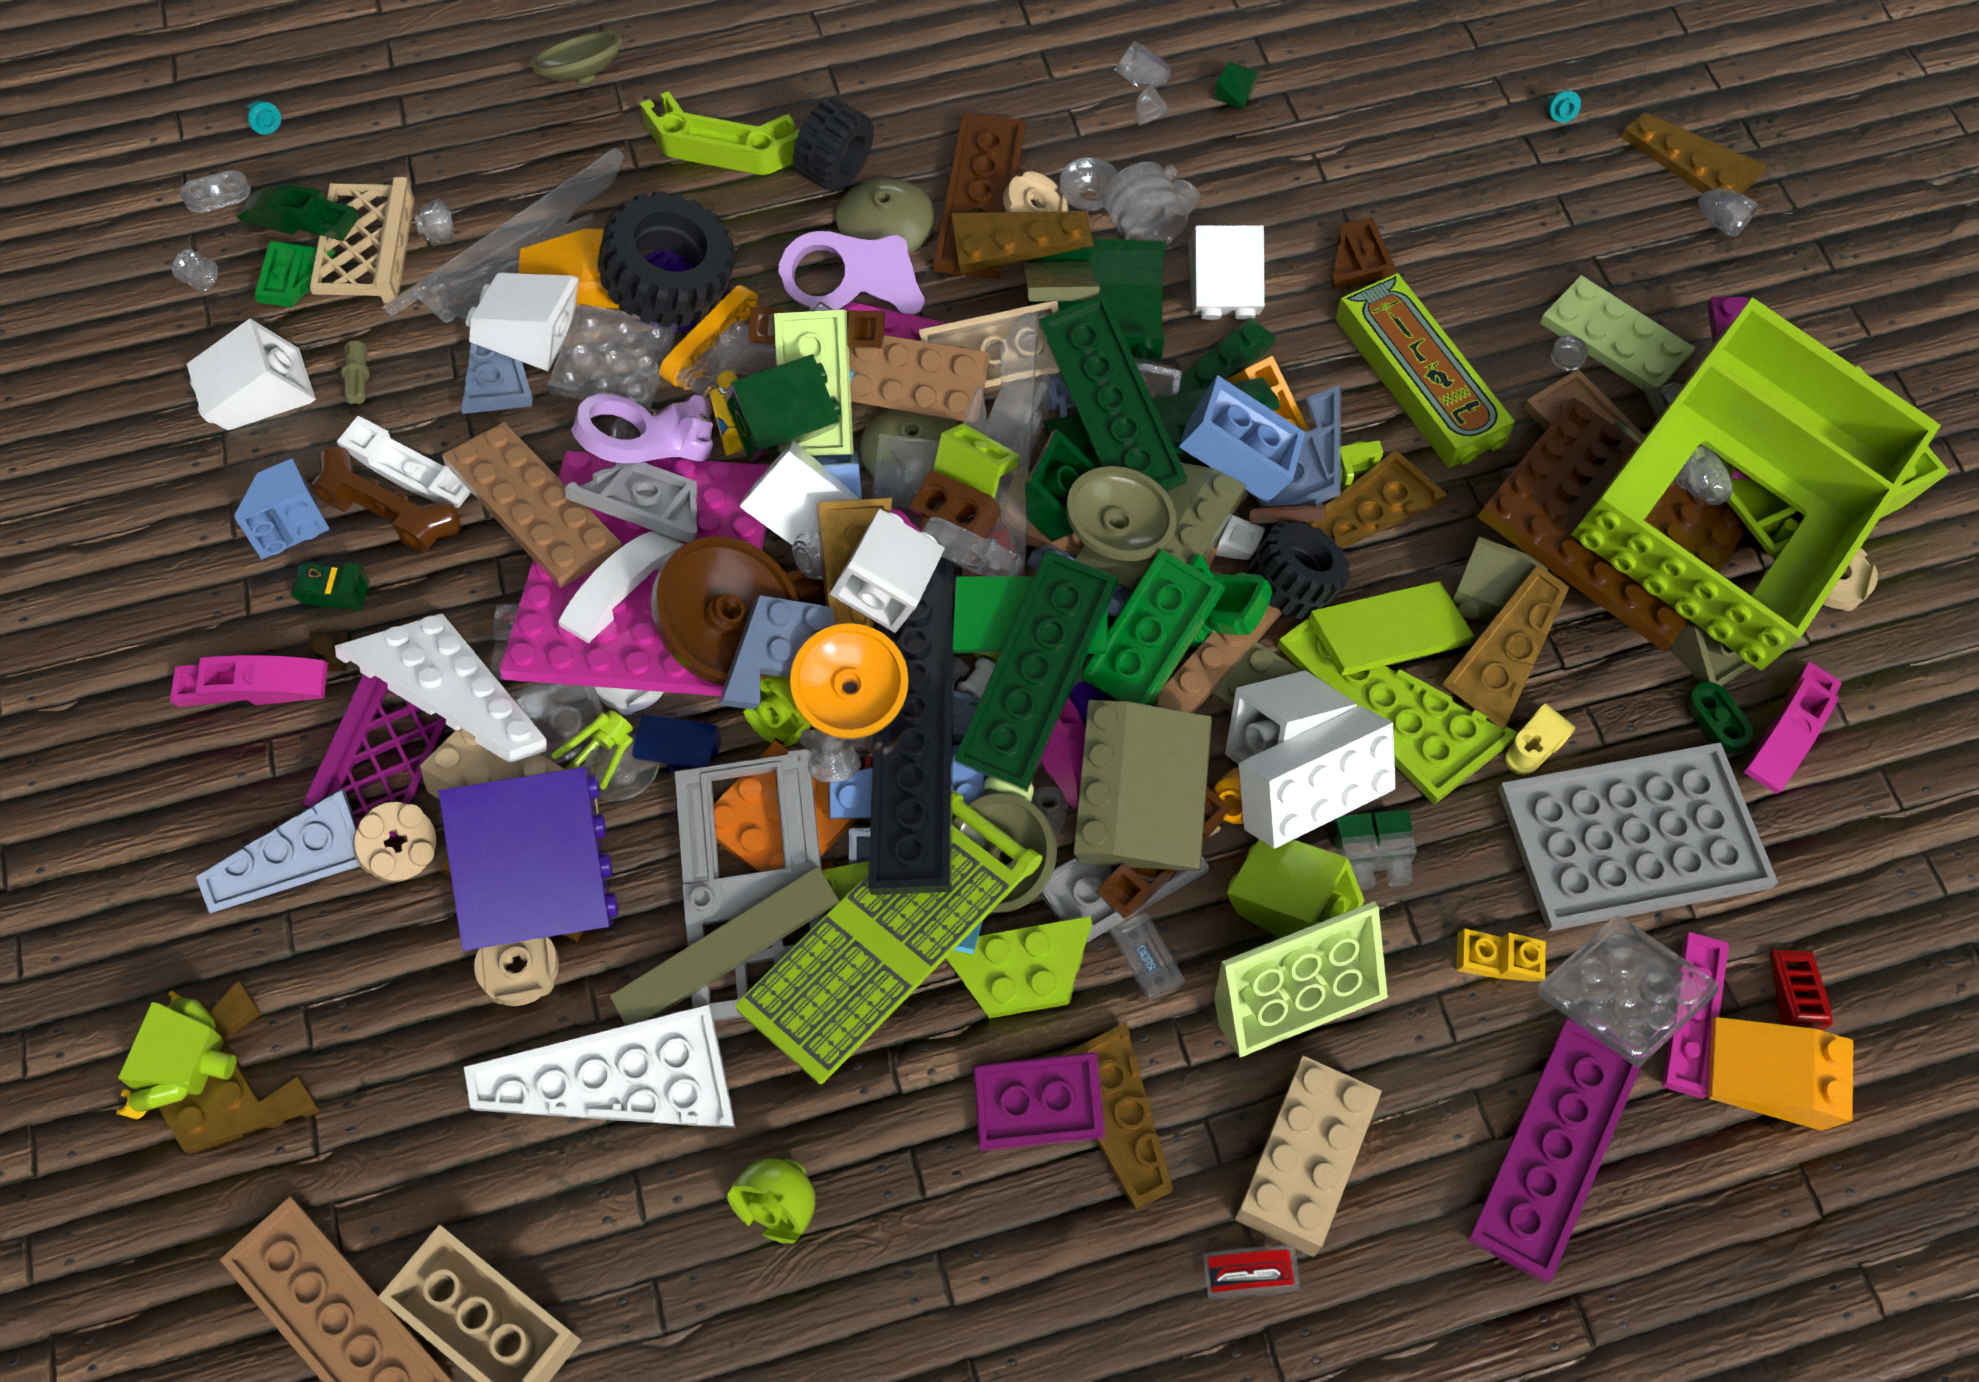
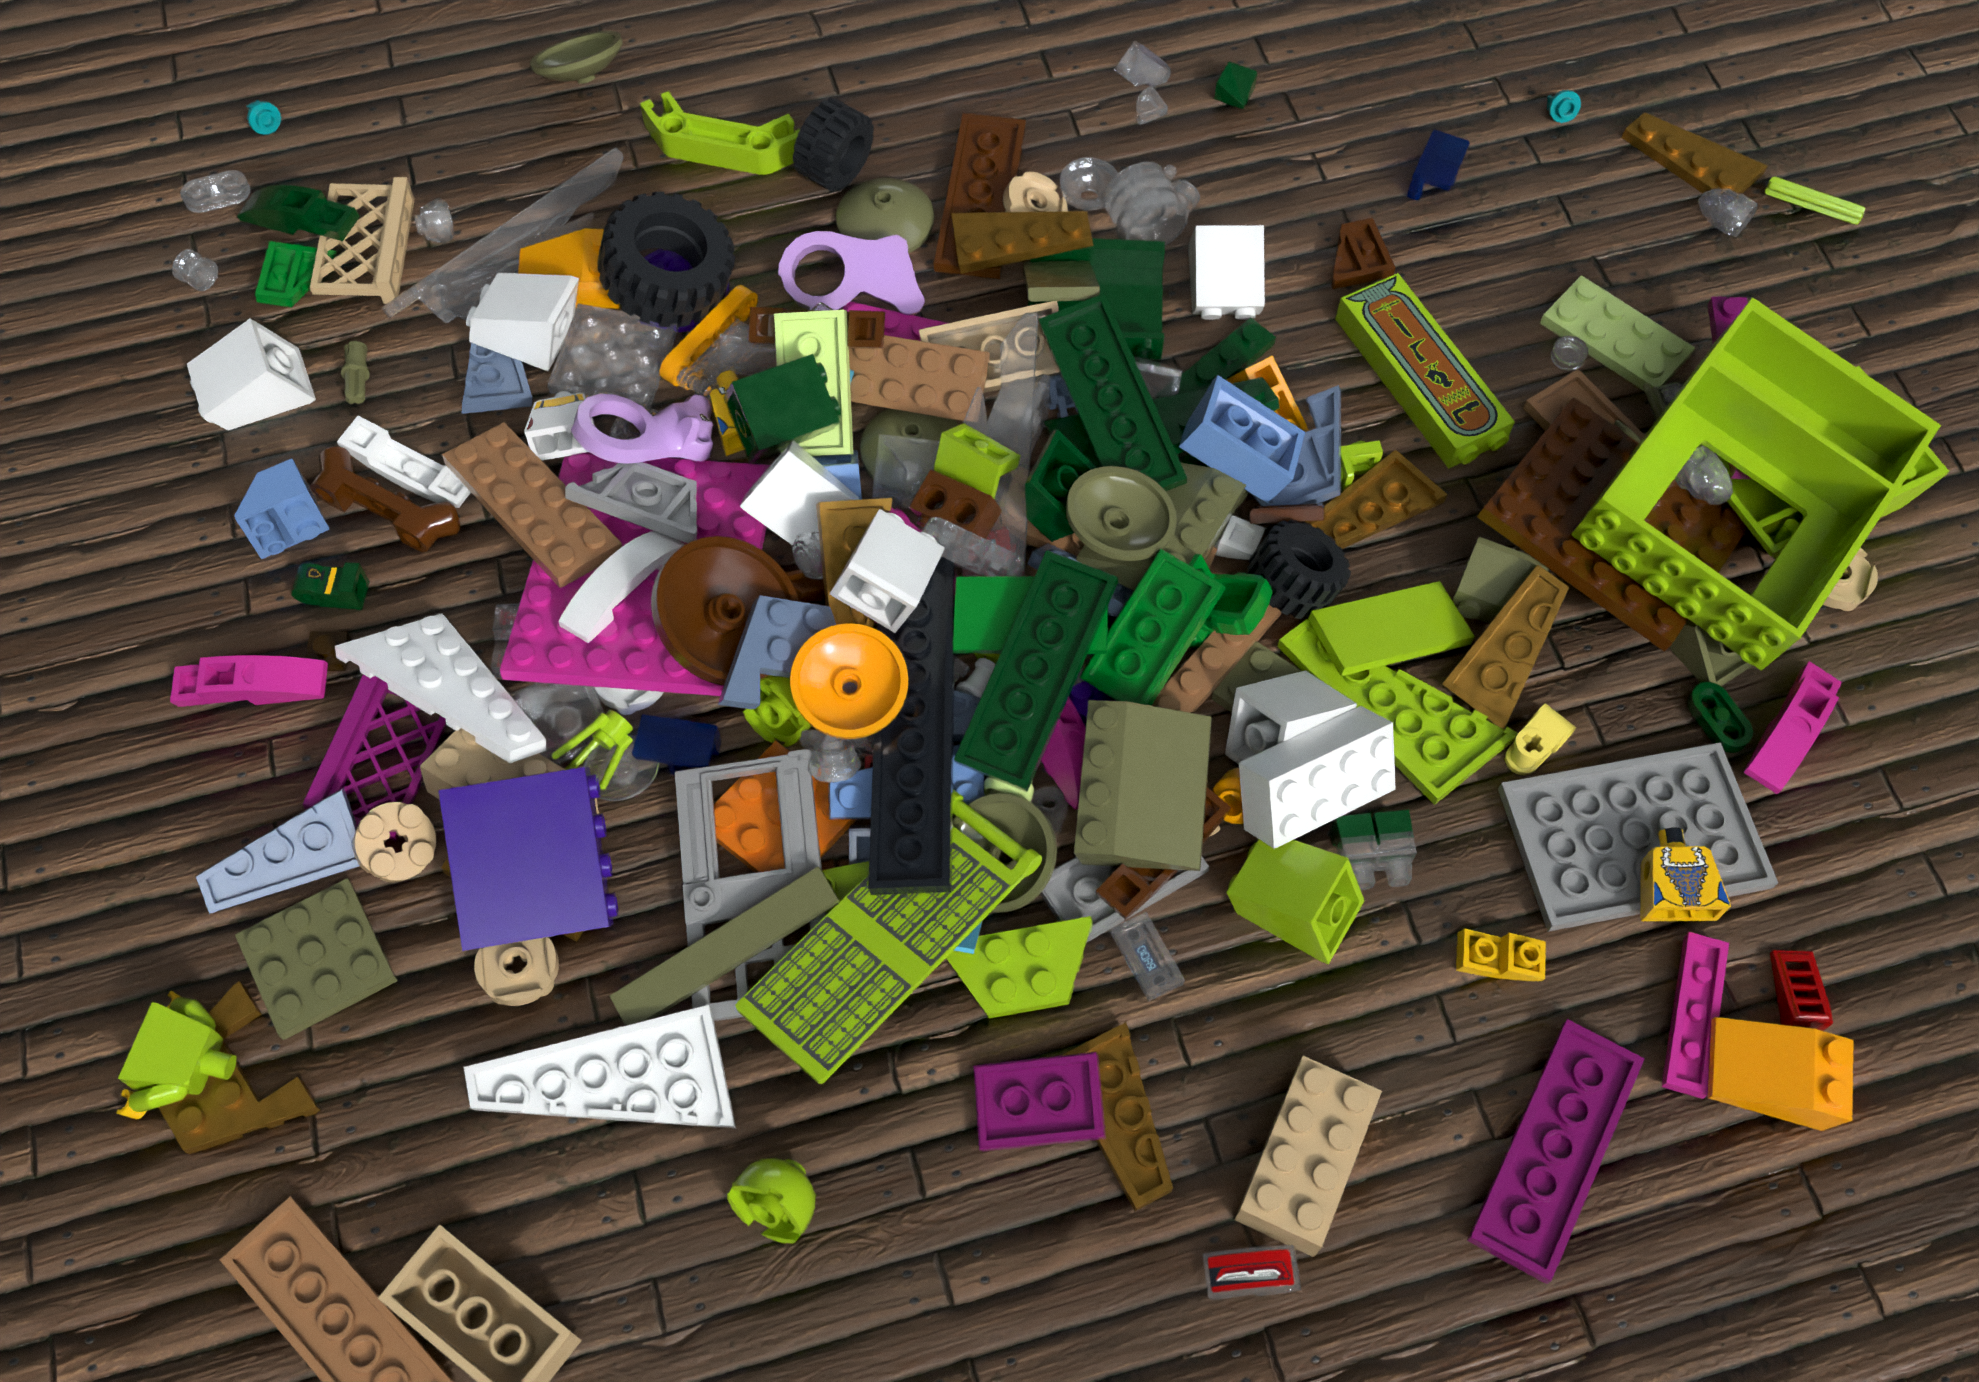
(315, 958): none -> olive plate
(551, 424): none -> white torso
(1301, 980): yellowish green slope -> none
(1438, 163): none -> clear blue panel
(1628, 990): clear plate -> none
(1680, 882): none -> torso
(1814, 200): none -> lime axle

